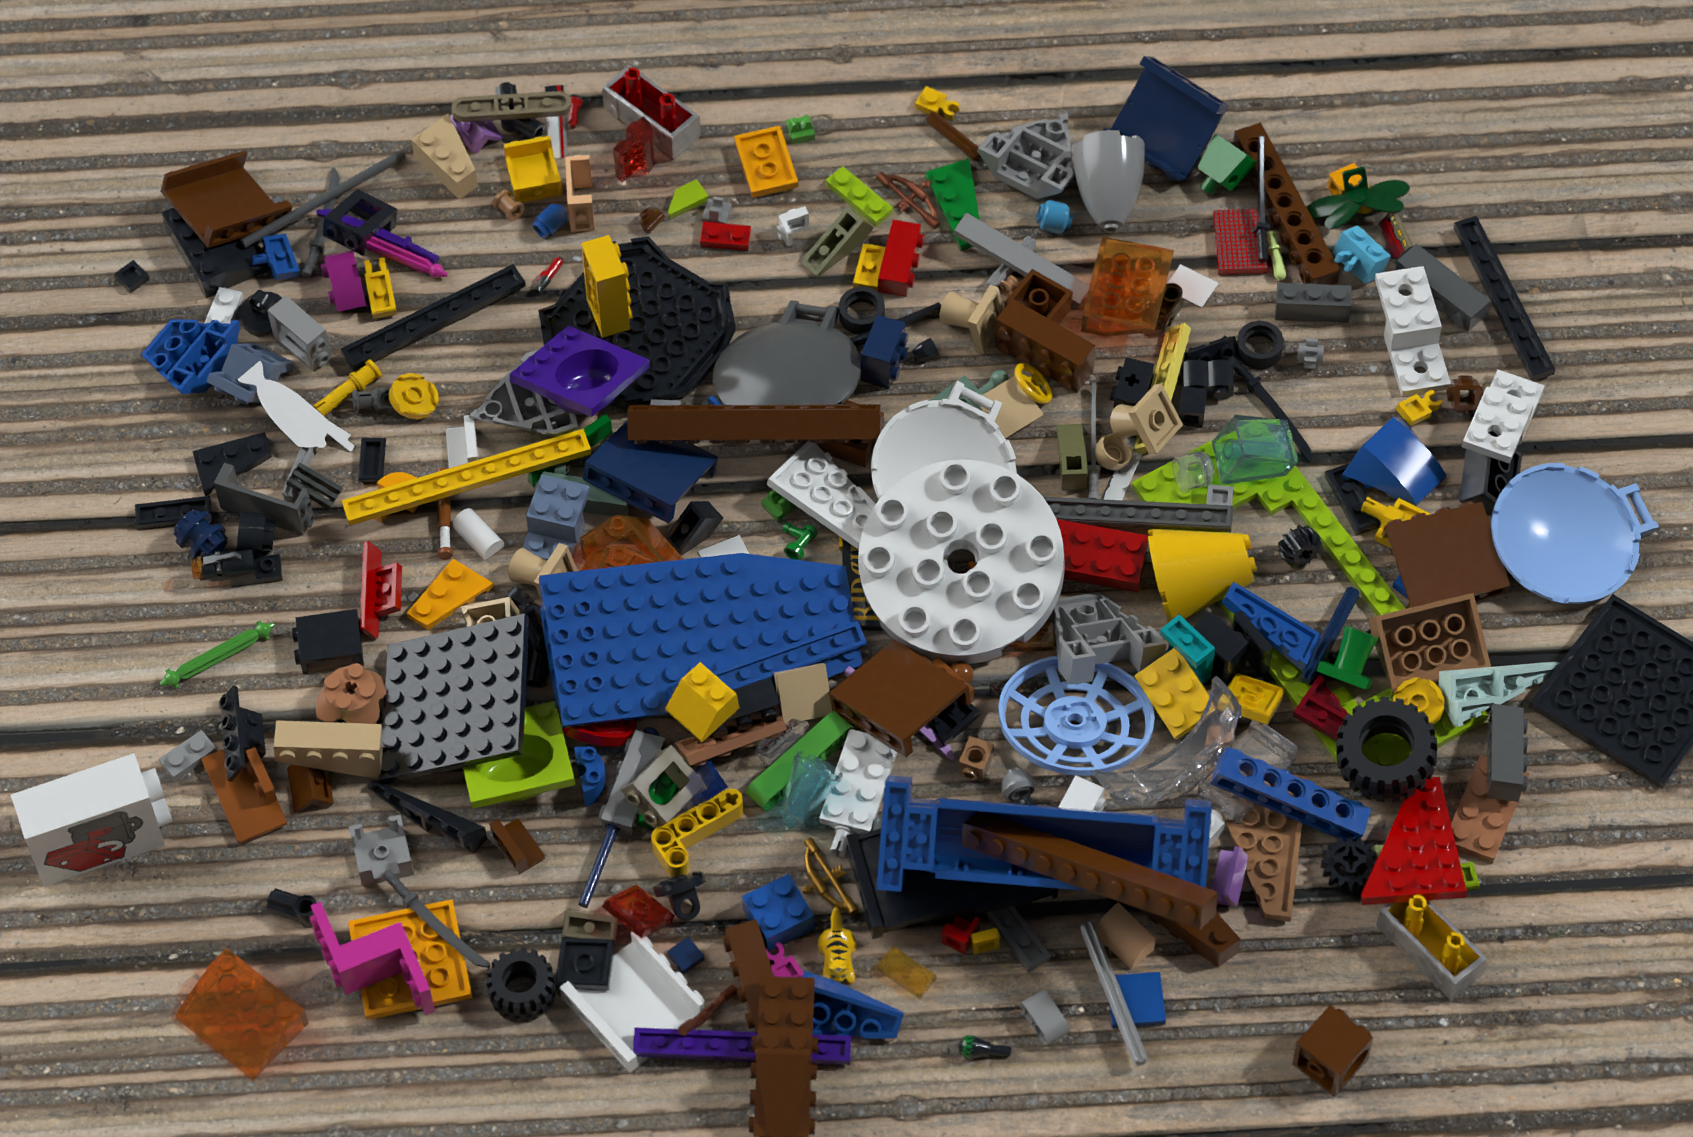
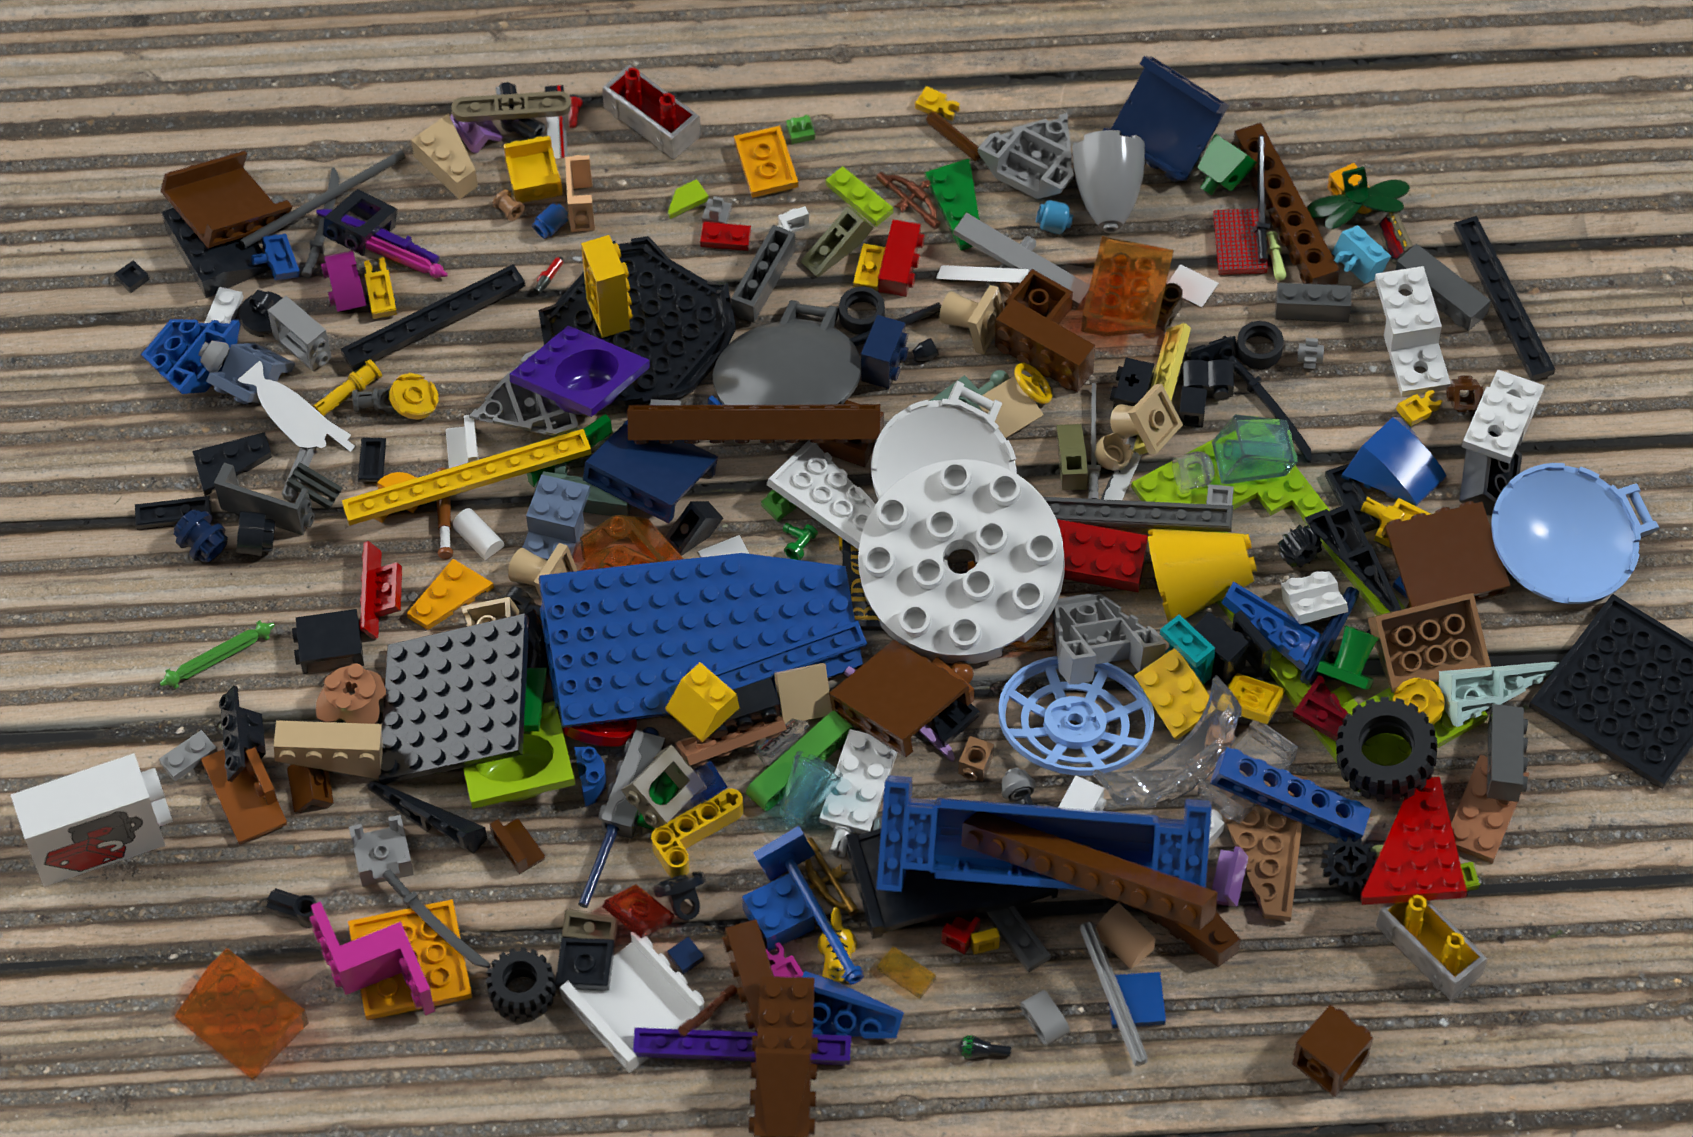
(214, 355): none -> light grey cone
(238, 567): black plate -> none
(535, 694): none -> green tile
(635, 151): clear red brick -> none
(650, 219): reddish brown plate -> none
(763, 273): none -> dark grey brick
(783, 856): none -> blue tile
(982, 273): none -> white sticker
(1313, 597): none -> white plate
(1345, 537): none -> black wedge

